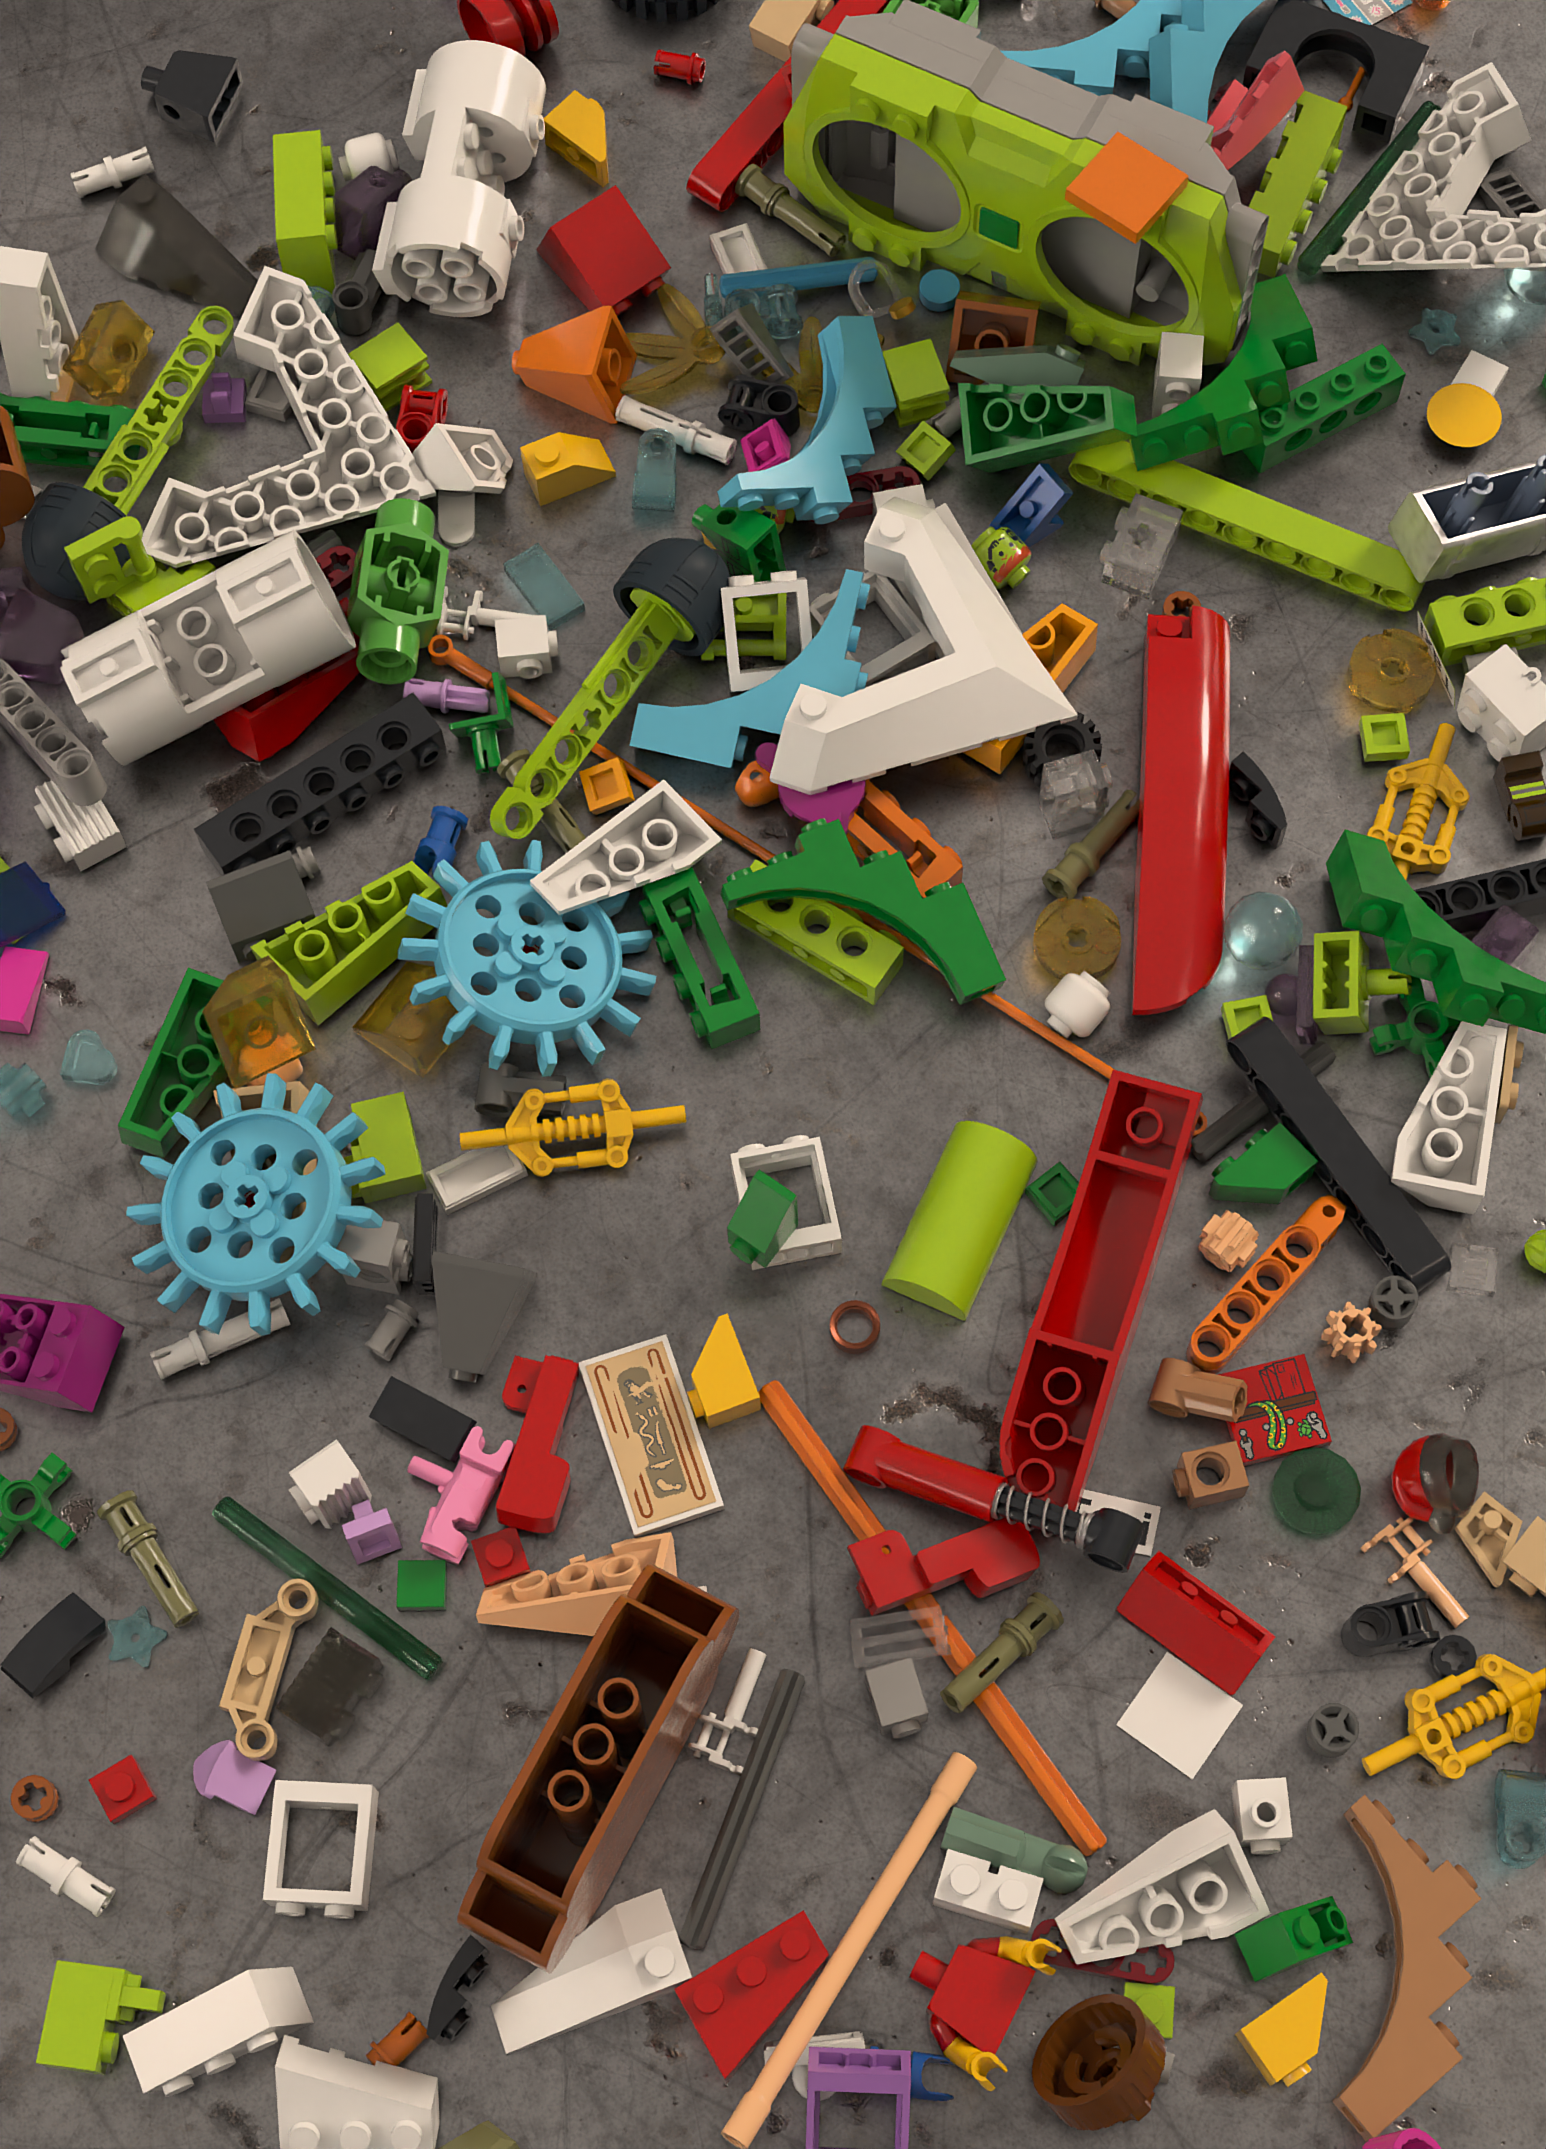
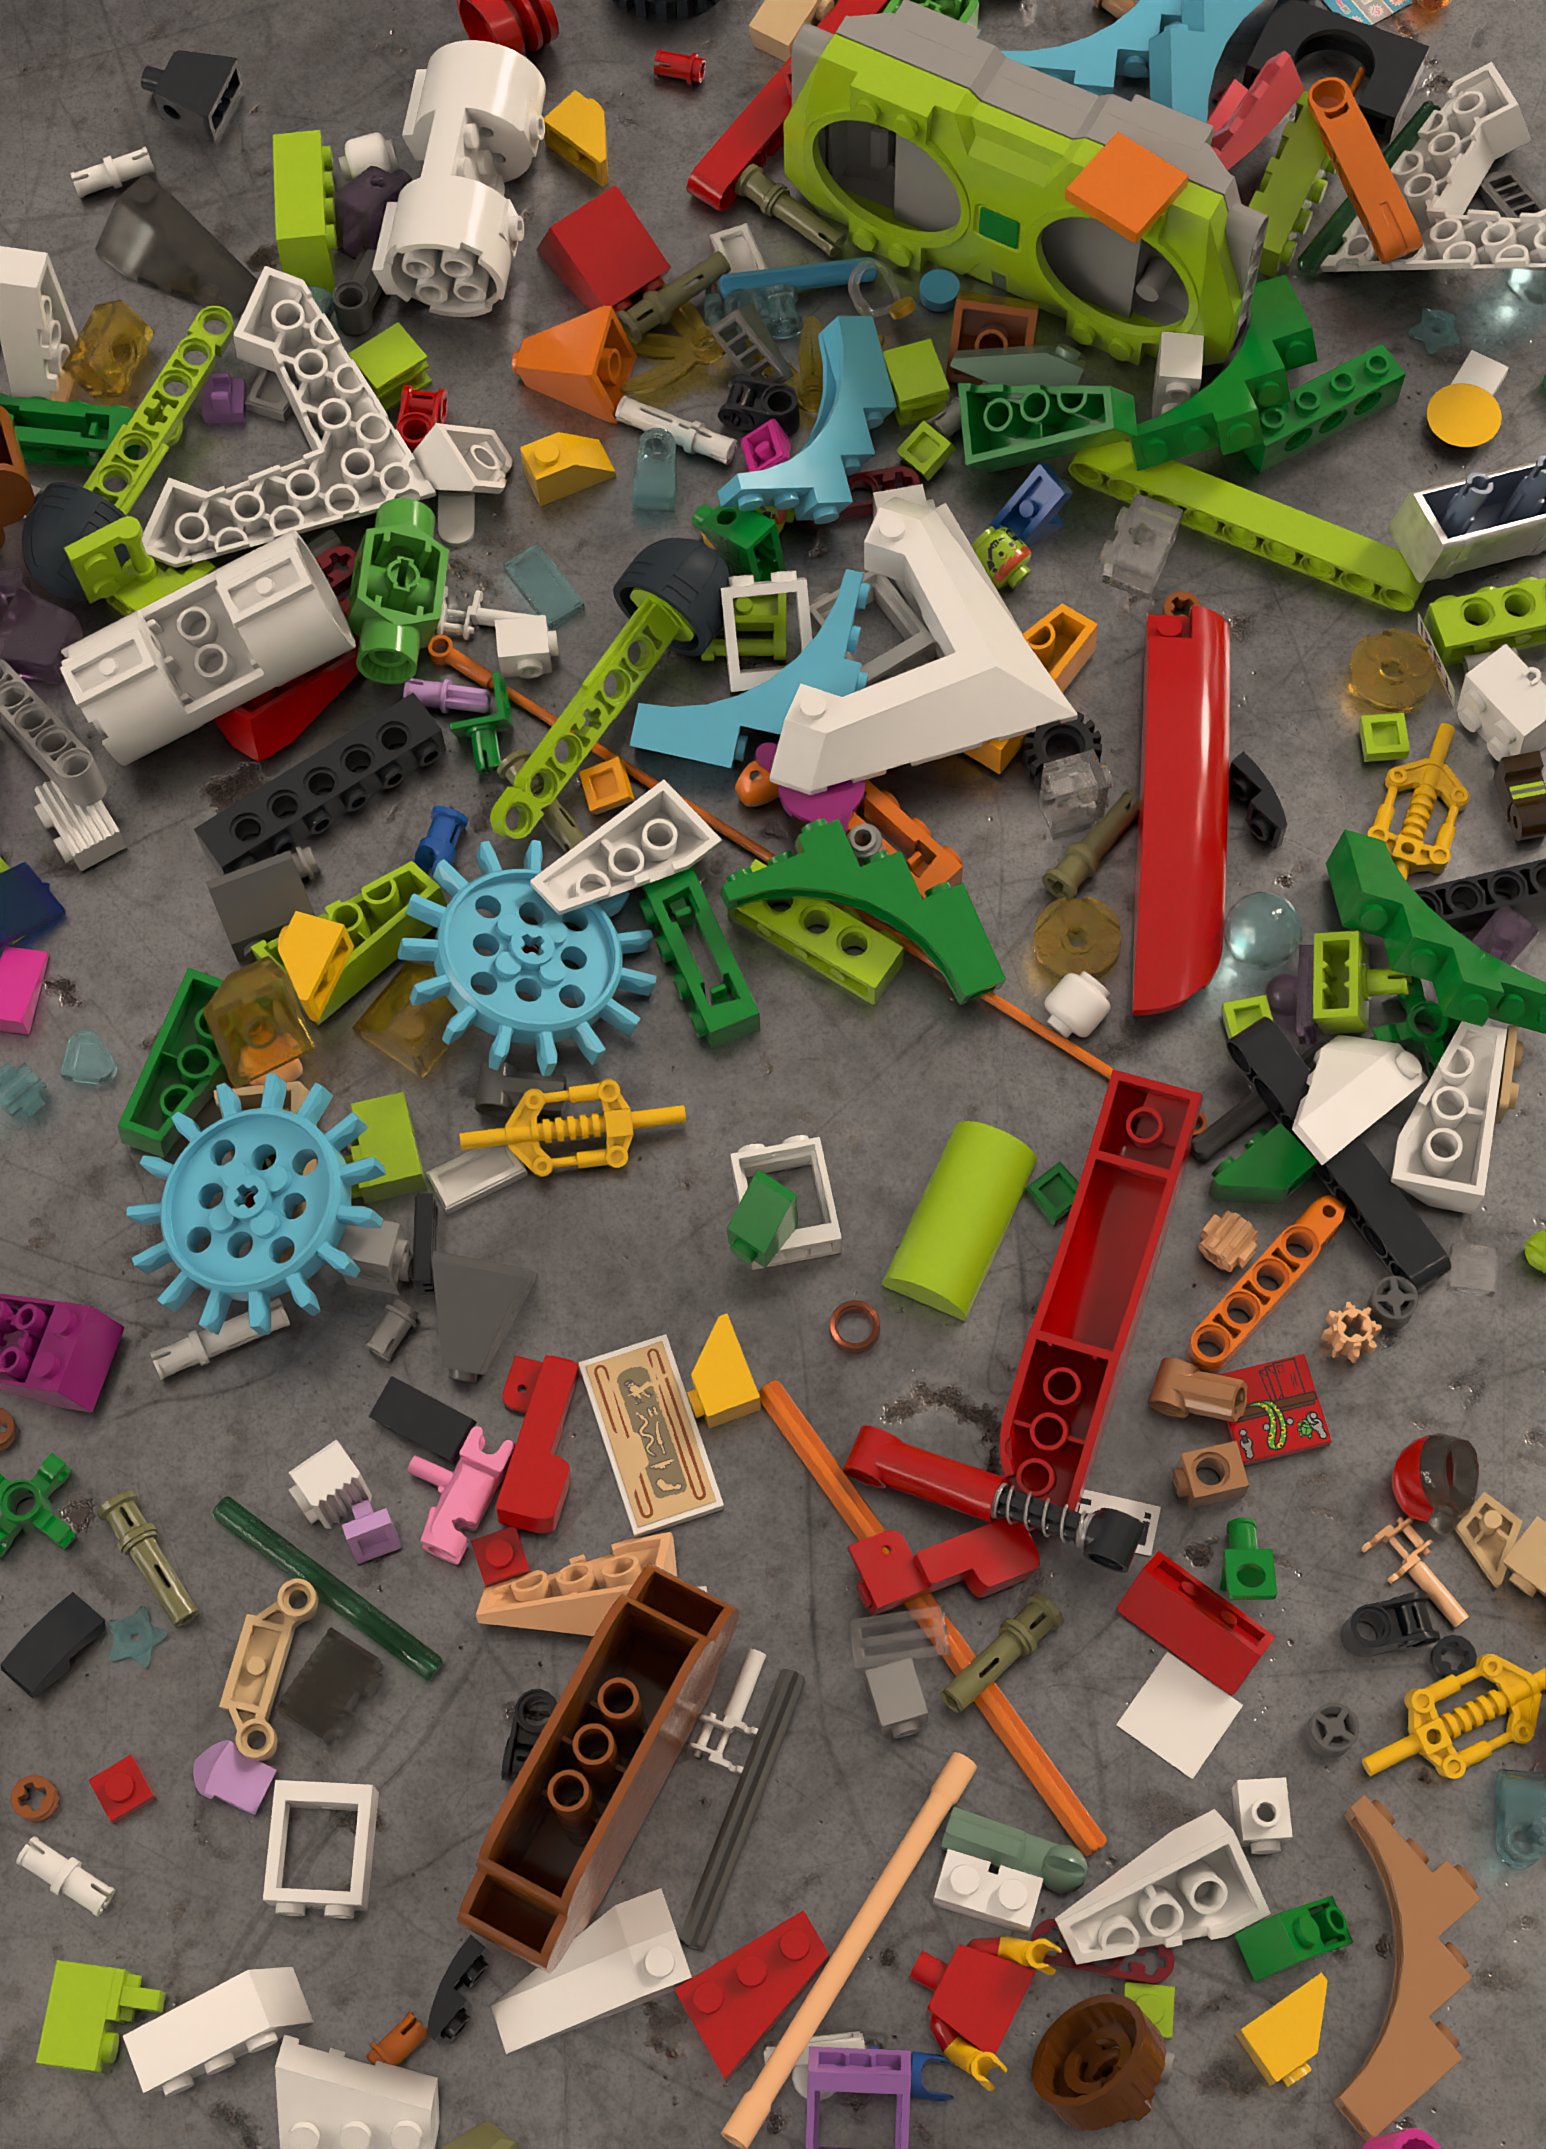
(314, 958): none -> yellow slope
(421, 1585): green tile -> none
(523, 1735): none -> black piece
(662, 303): none -> olive pin
(865, 840): none -> light grey pin
(1245, 1569): none -> green bracket
(1316, 1491): clear green wheel -> none
(1351, 1090): none -> white wedge
(1363, 170): none -> orange piece

